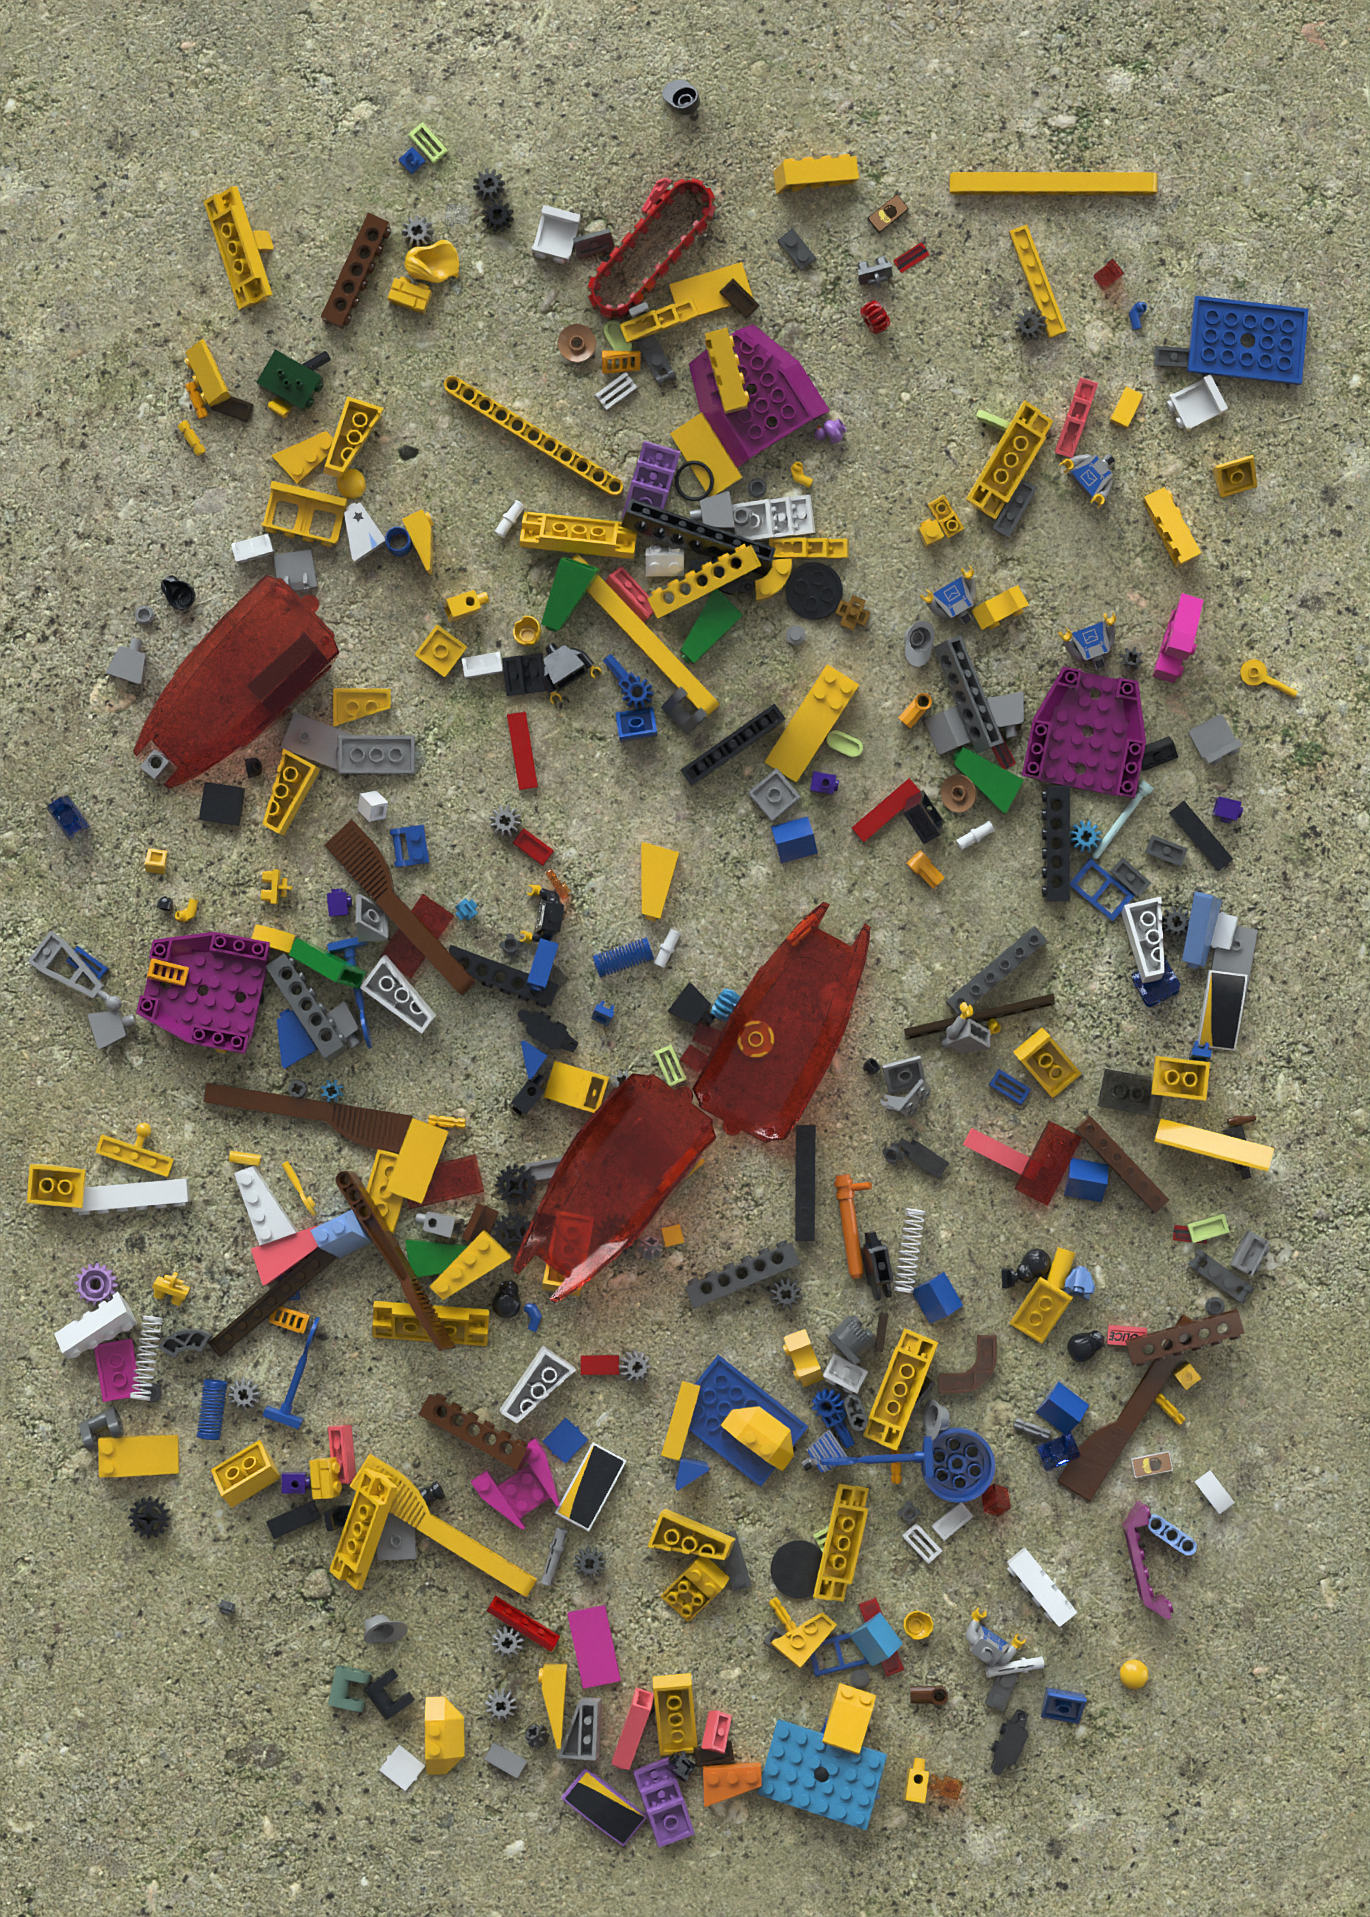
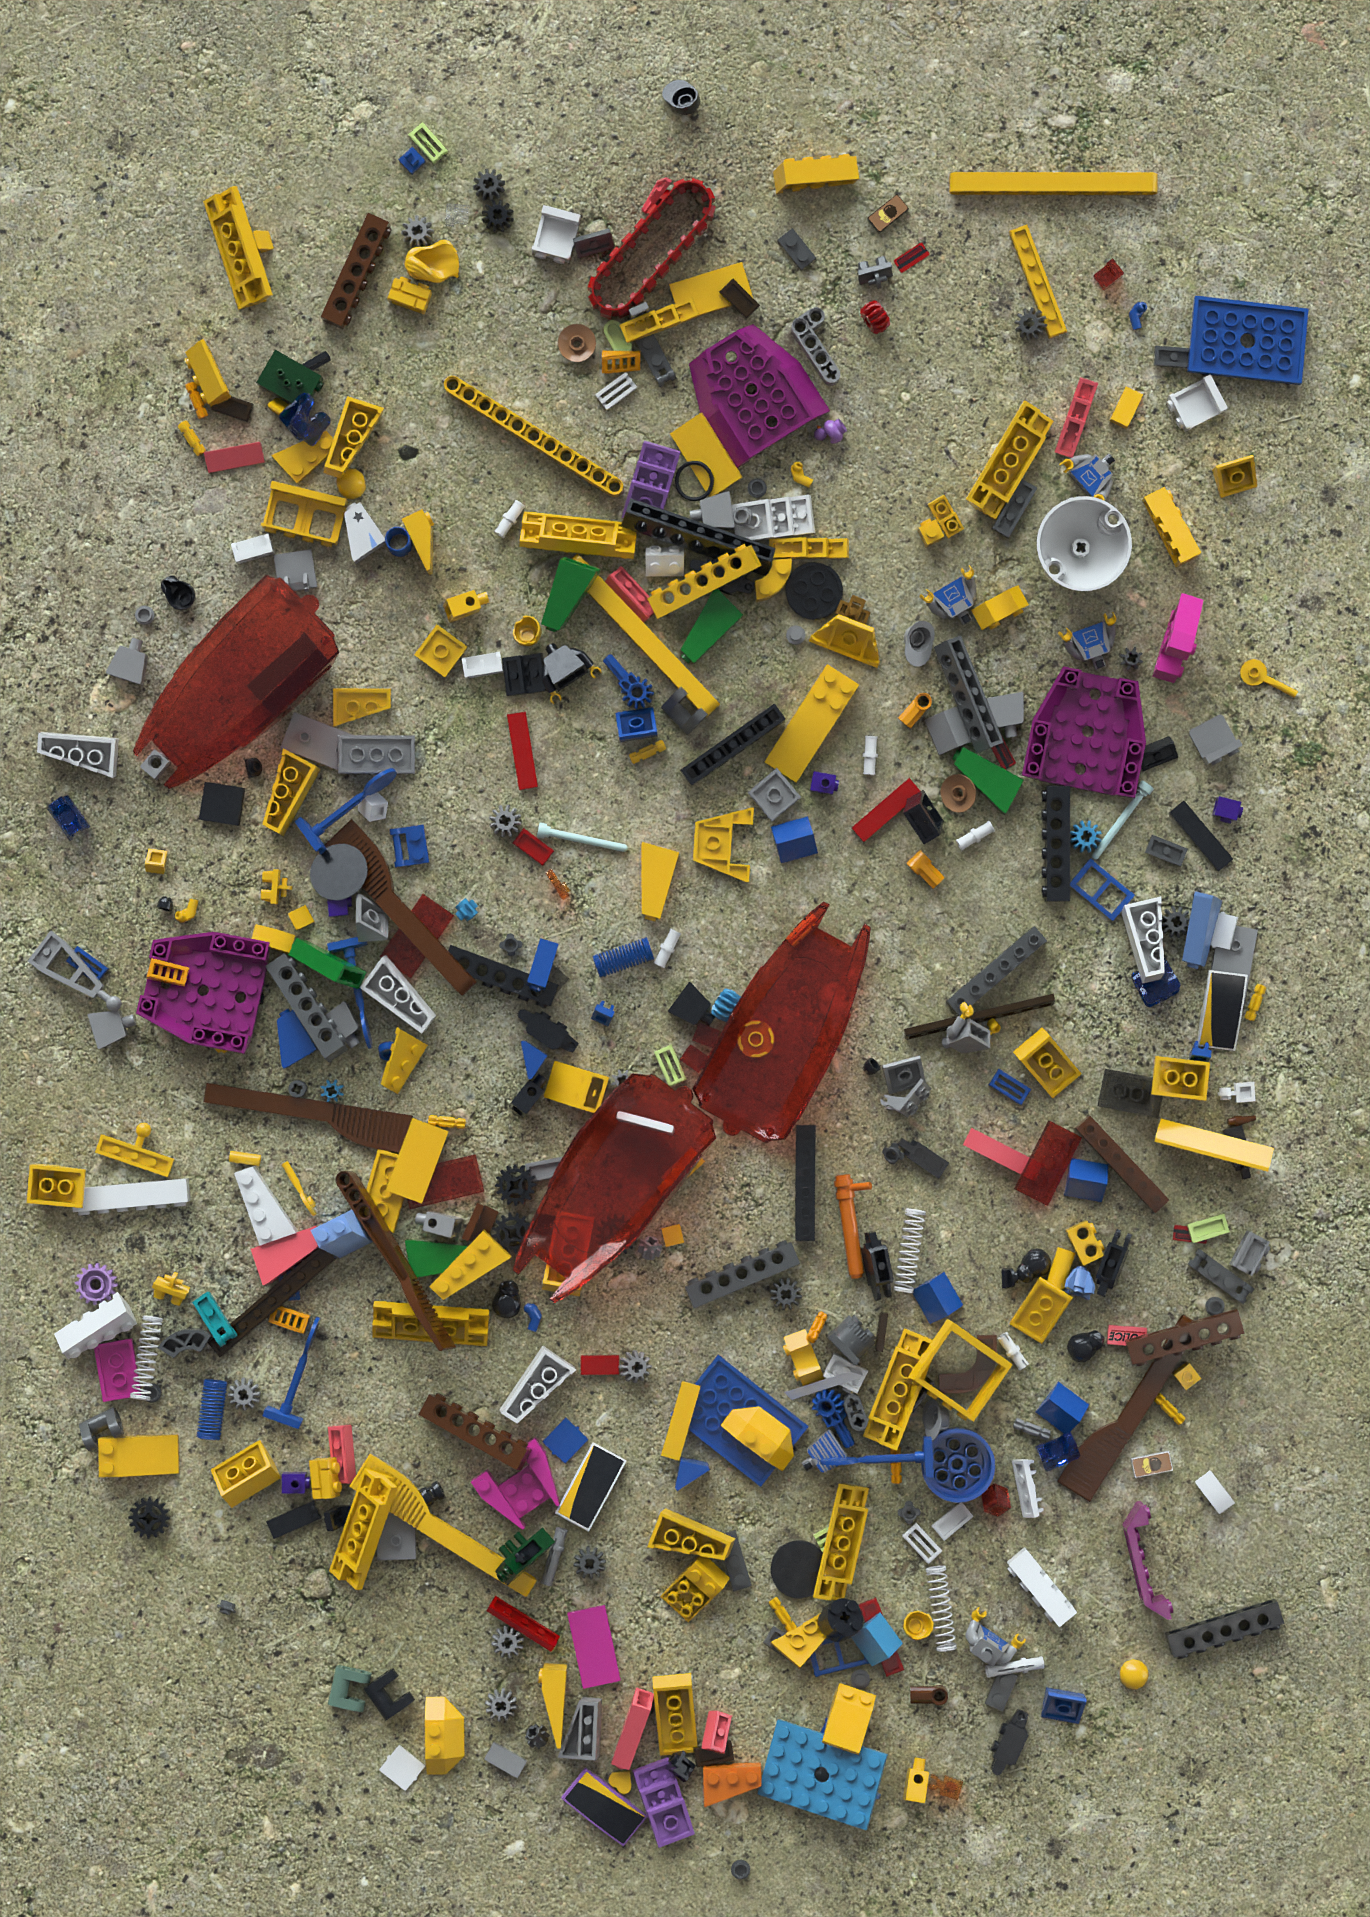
(89, 752): none -> white wedge
(214, 1318): none -> teal plate
(234, 457): none -> coral slope
(298, 422): none -> clear blue piece
(301, 917): none -> yellow slope
(338, 872): none -> sticker
(375, 785): none -> blue piece
(381, 1629): light grey piece -> none
(384, 1050): none -> blue tile
(403, 1059): none -> yellow wing
(521, 1558): none -> dark green piece
(545, 831): none -> light aqua piece
(548, 915): black torso -> none
(621, 1781): none -> yellow tile
(645, 1123): none -> white tile
(647, 751): none -> yellow axle
(714, 841): none -> yellow wing
(725, 370): yellow wedge -> none
(740, 1869): none -> dark grey plate
(816, 1327): none -> light orange axle
(818, 350): none -> light grey beam
(821, 1385): none -> white sticker
(840, 1620): none -> black brick
(844, 744): yellowish green tile -> none
(848, 639): none -> yellow wing
(870, 755): none -> white pin
(948, 1645): none -> white piece
(988, 1388): none -> yellow window
(992, 420): yellowish green tile -> none
(1012, 1351): none -> white pin
(1026, 1488): none -> white plate
(1081, 523): none -> white piece
(1081, 1244): none -> yellow brick
(1112, 1263): none -> black hinge
(1130, 877): dark grey plate -> none
(1176, 1637): none -> black brick
(1179, 1538): light blue beam -> none
(1243, 1092): none -> white plate
(1255, 1002): none -> yellow axle

